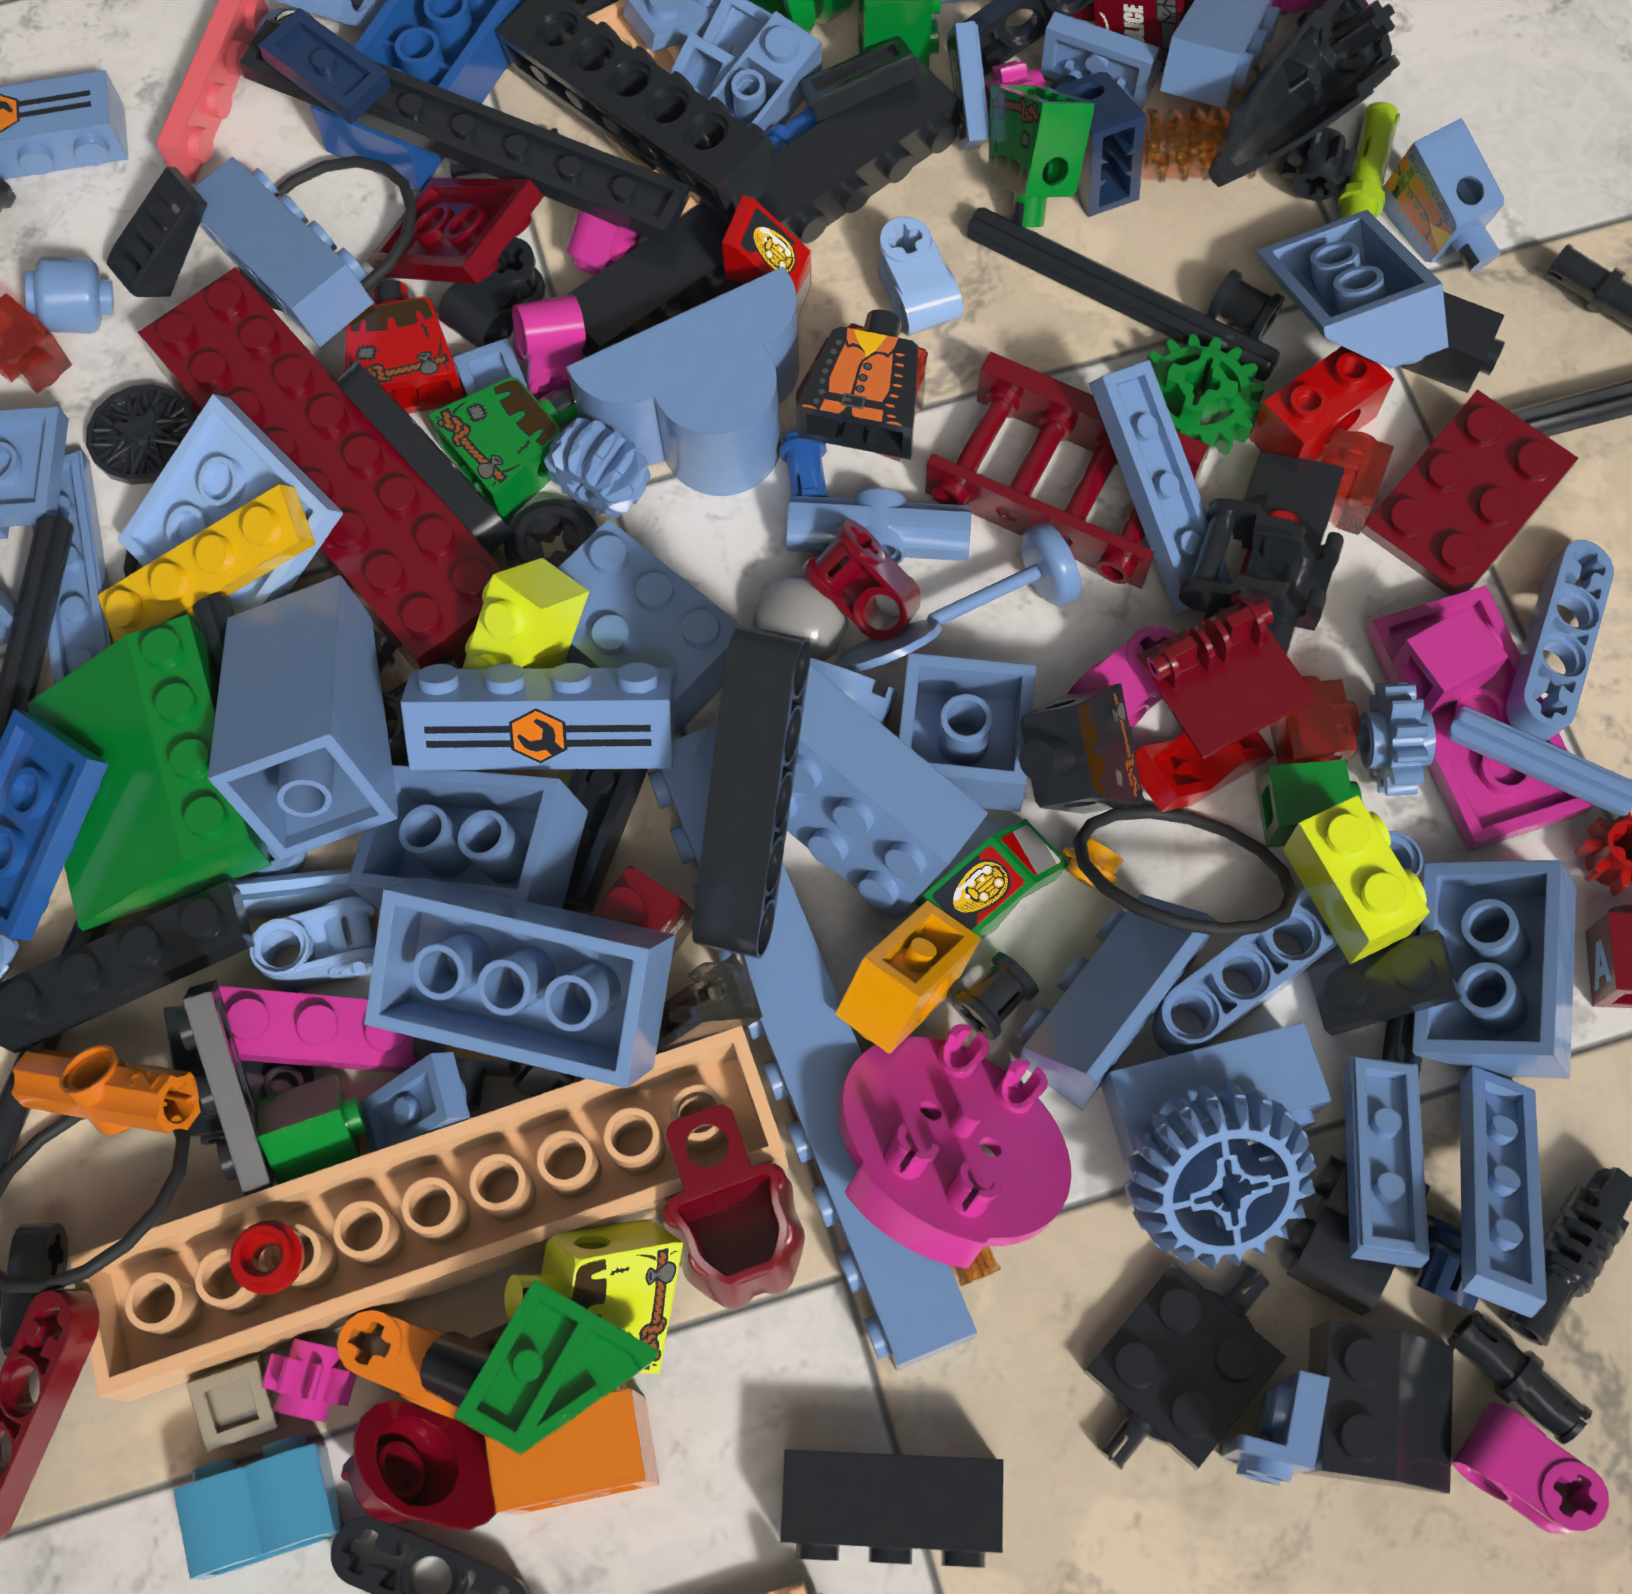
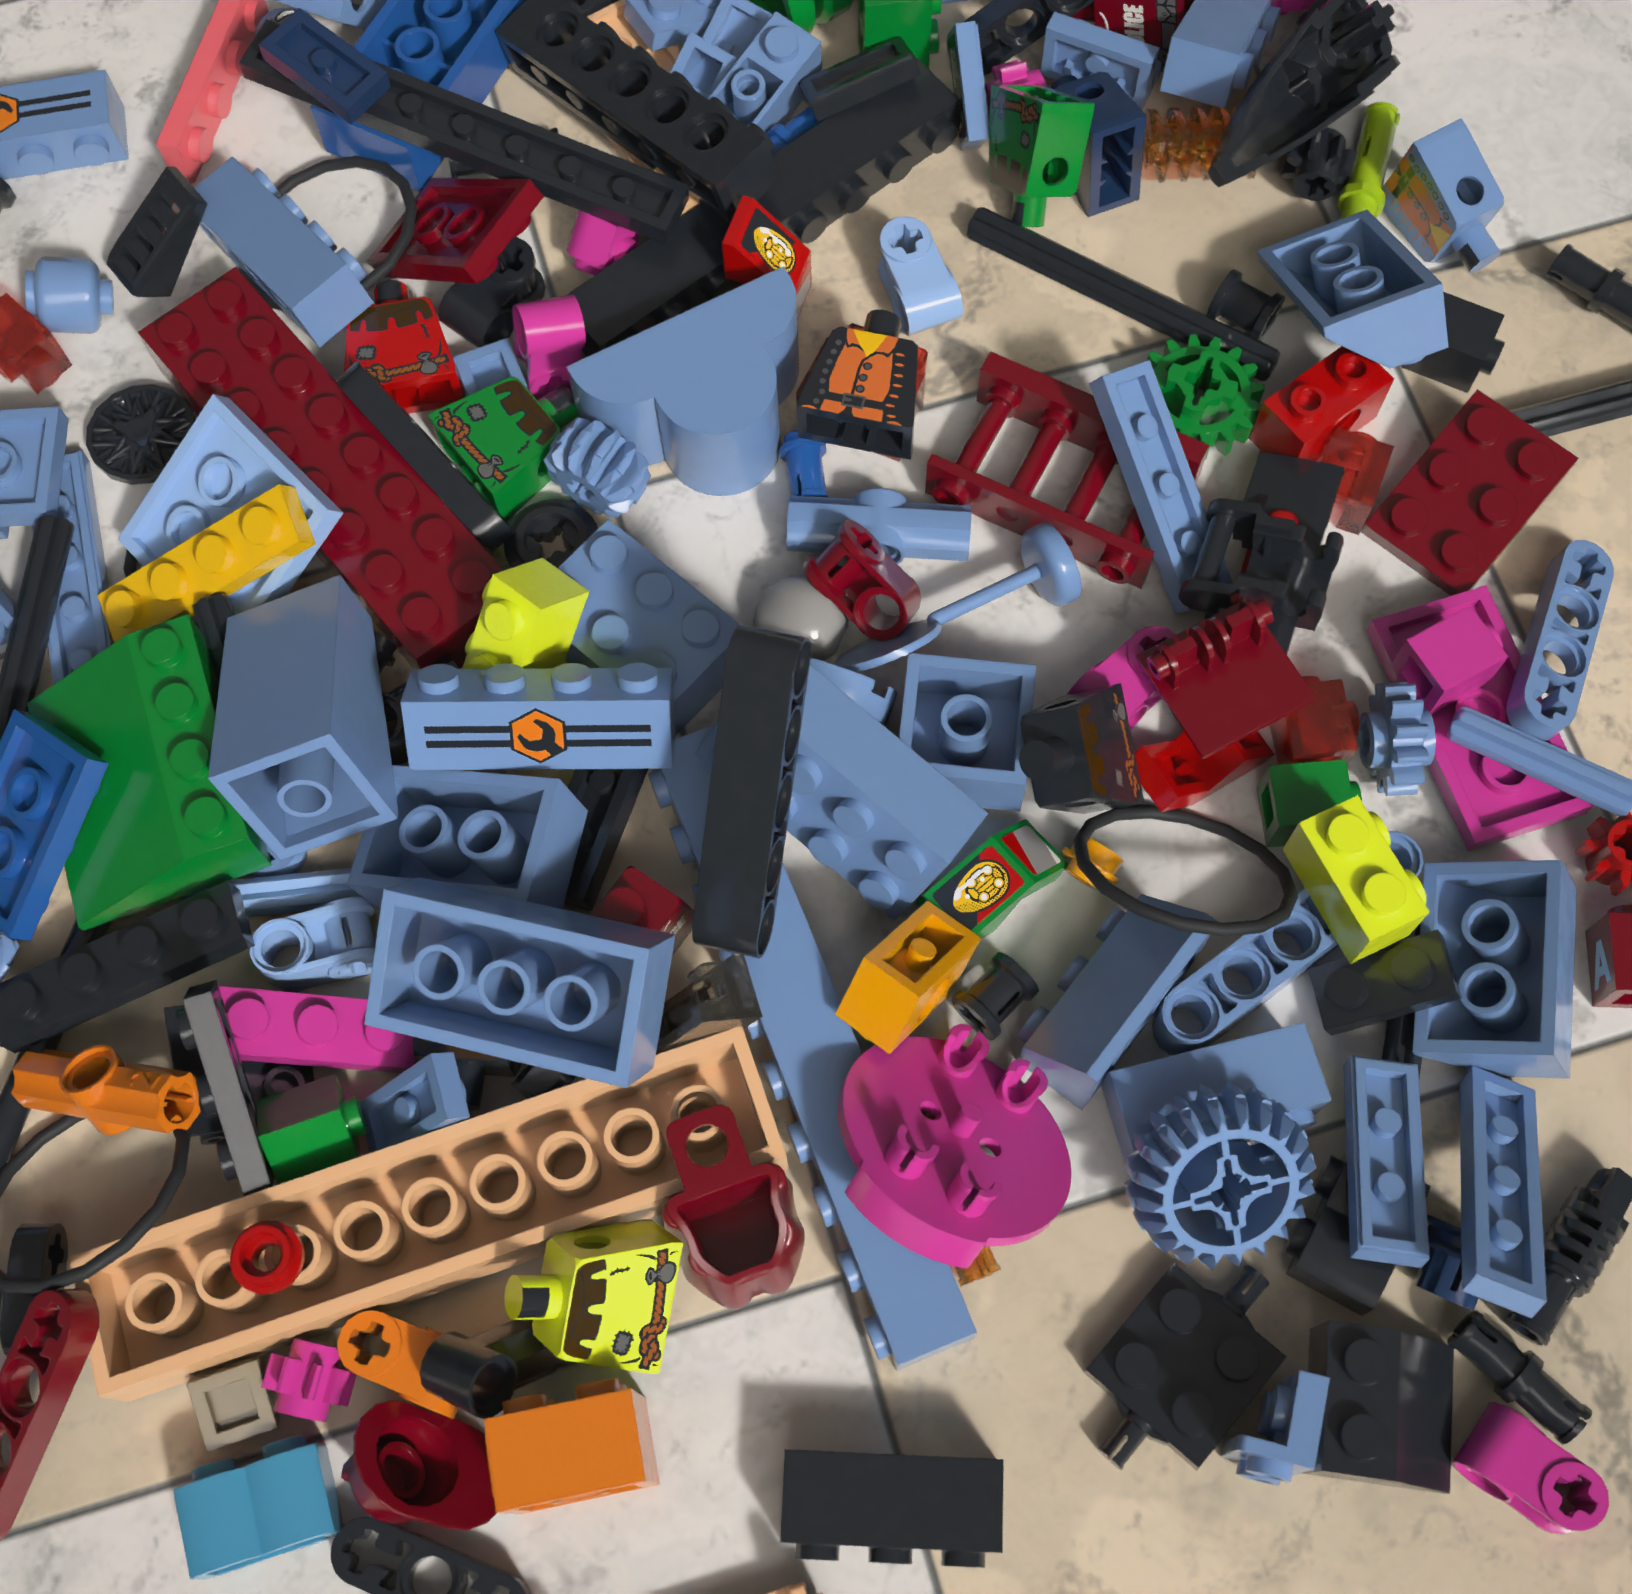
(549, 1370): green wing -> none

